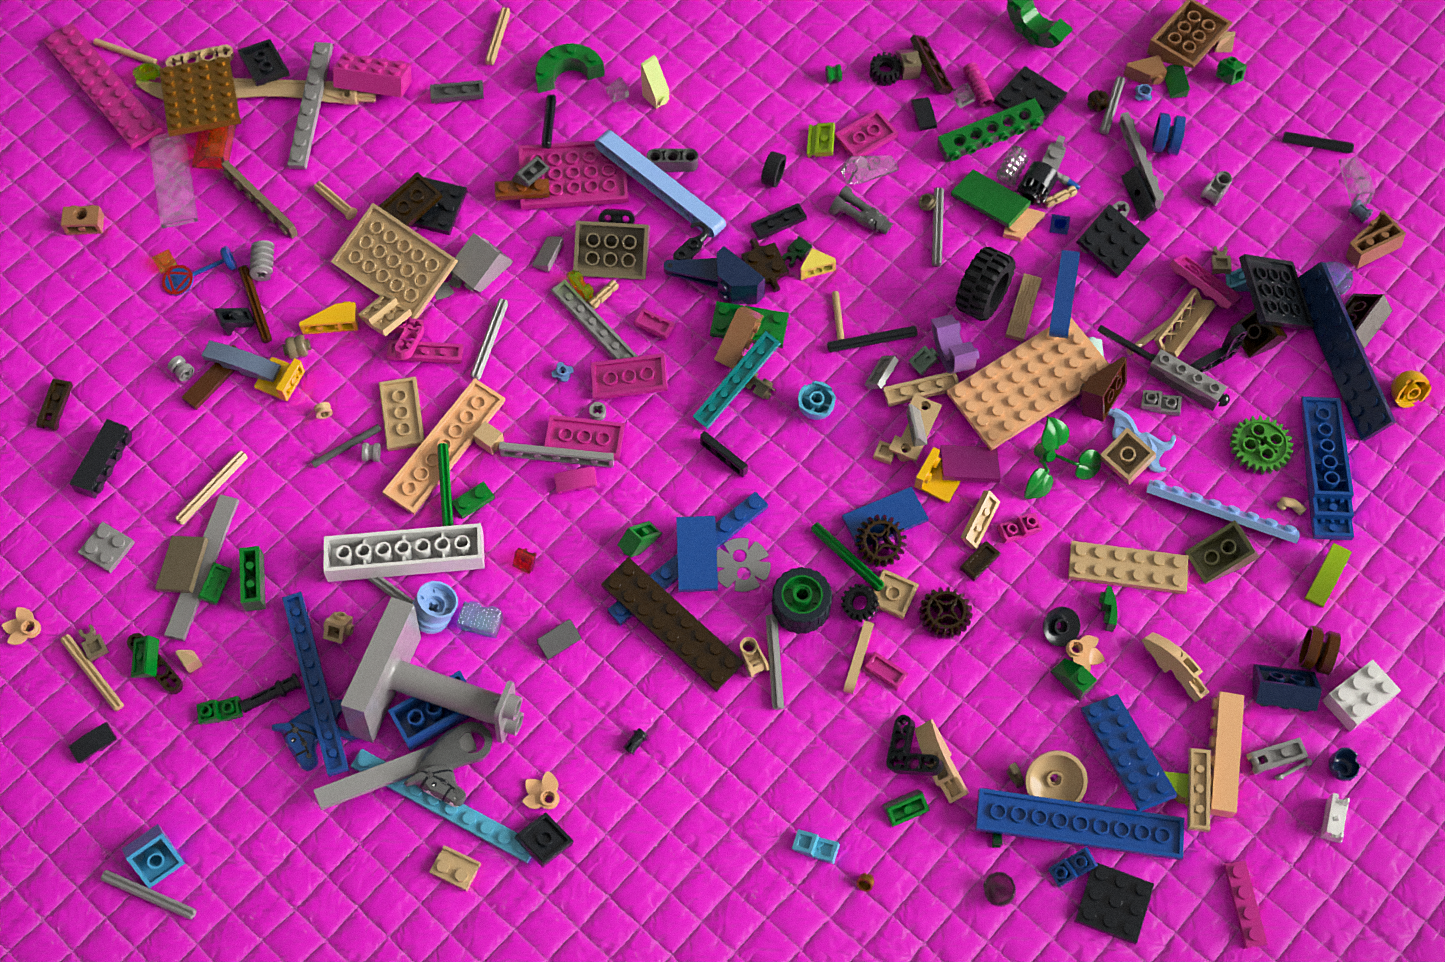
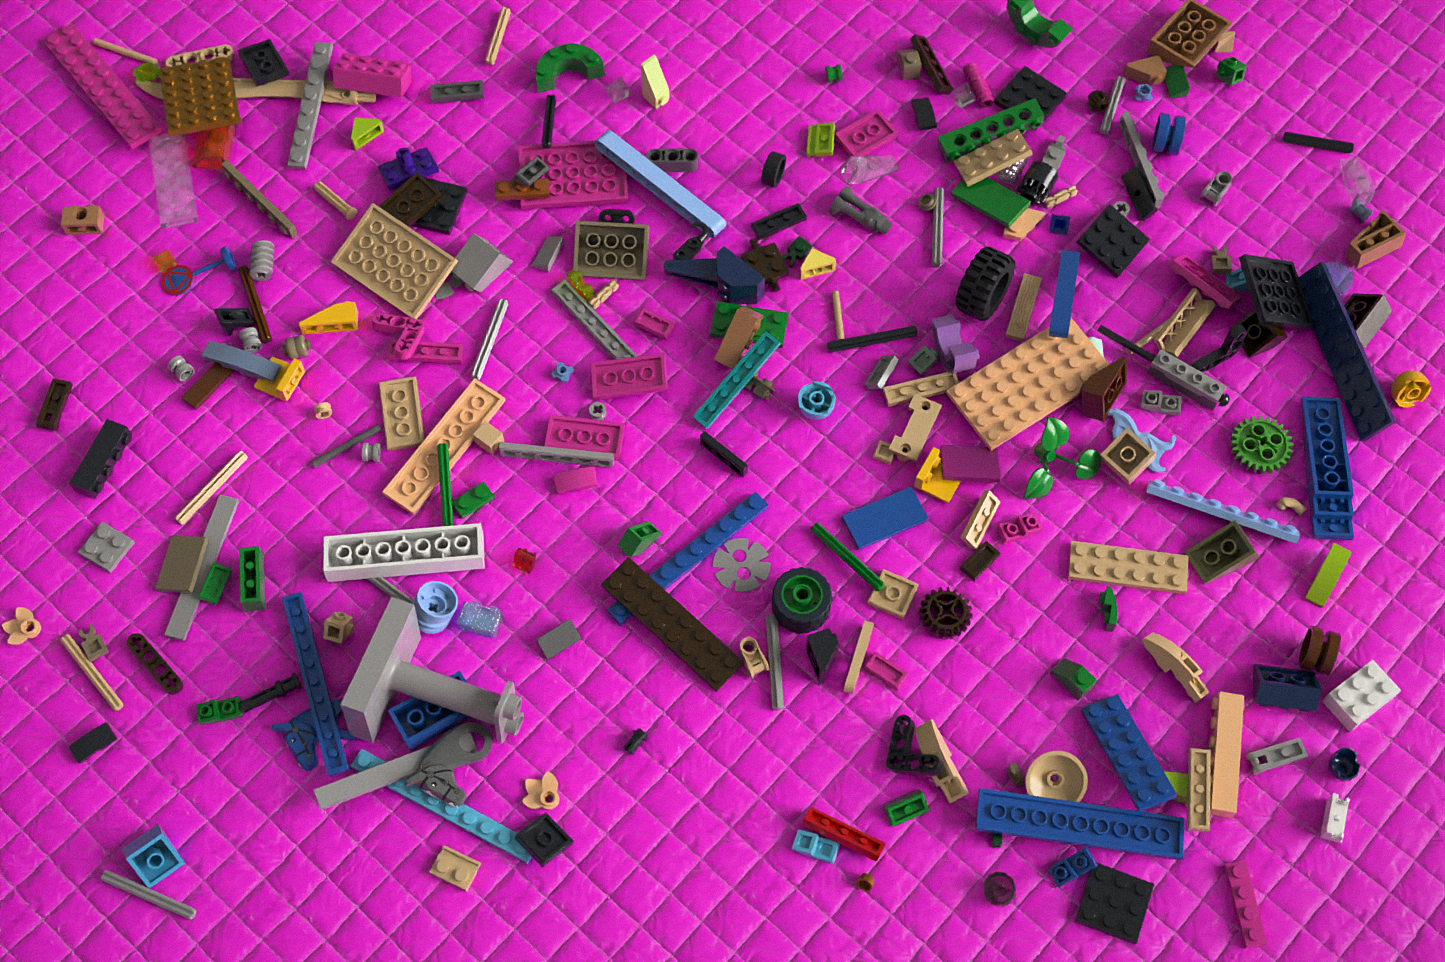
(145, 657): green slope -> none
(189, 660): tan slope -> none
(250, 340): none -> light grey wheel
(365, 130): none -> lime slope
(385, 314): tan slope -> none
(406, 165): none -> dark purple plate
(697, 554): blue tile -> none
(821, 652): none -> black slope
(843, 834): none -> red plate
(864, 613): black tyre -> none
(888, 61): black tyre -> none
(888, 544): dark brown gear -> none
(916, 426): light grey slope -> none
(993, 157): none -> tan plate
(1066, 181): piece -> none
(1069, 626): black dish -> none
(1087, 654): light nougat plate -> none
(1307, 762): light grey hinge -> none

